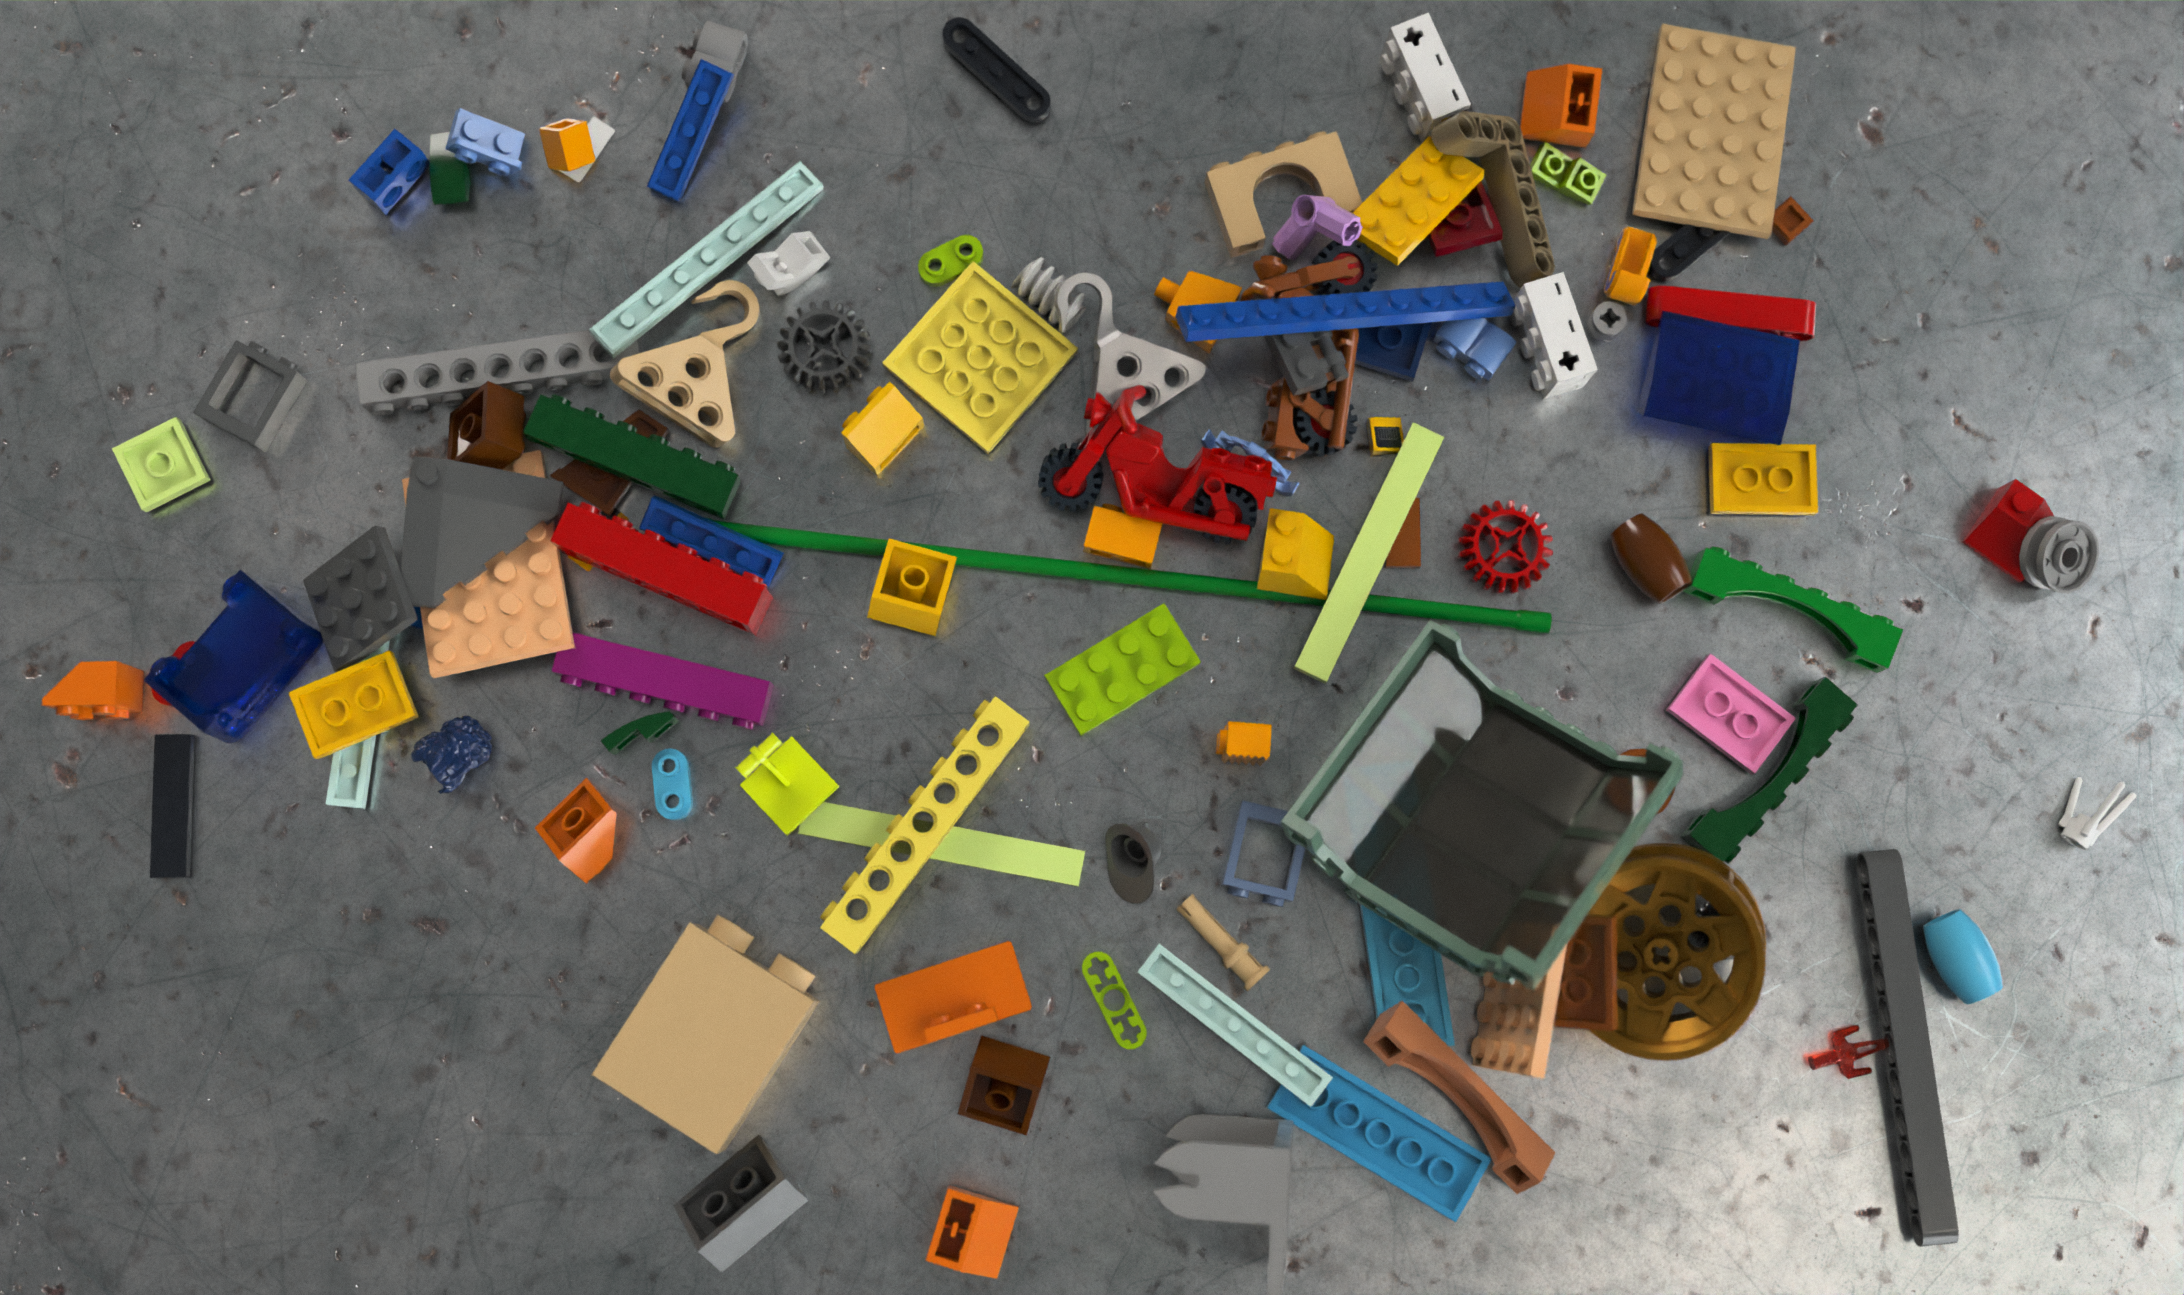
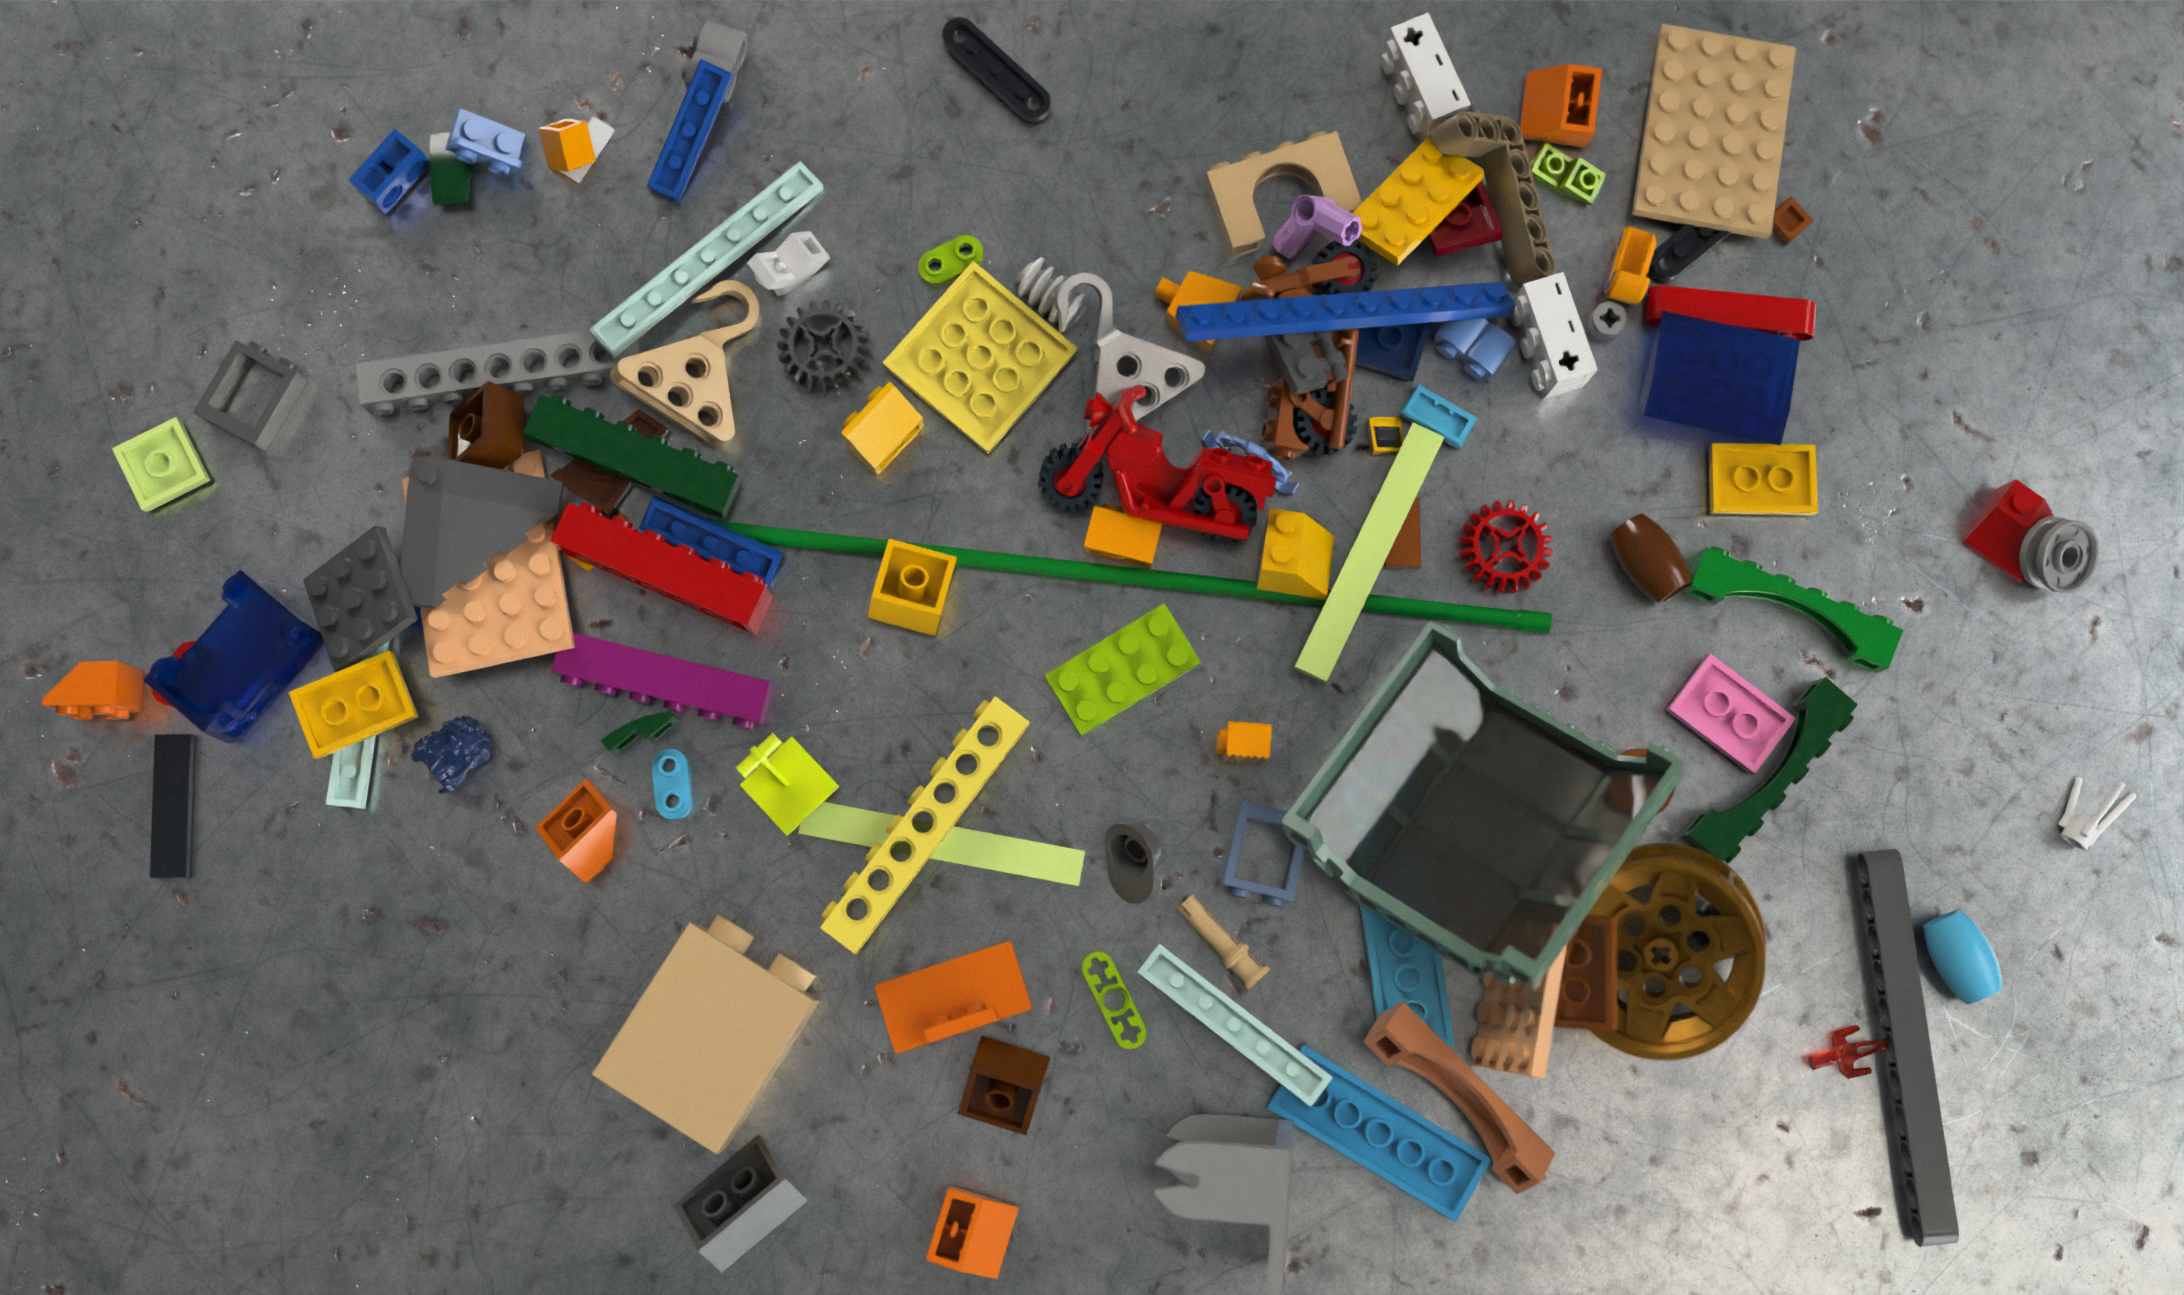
(1438, 416): none -> medium azure plate

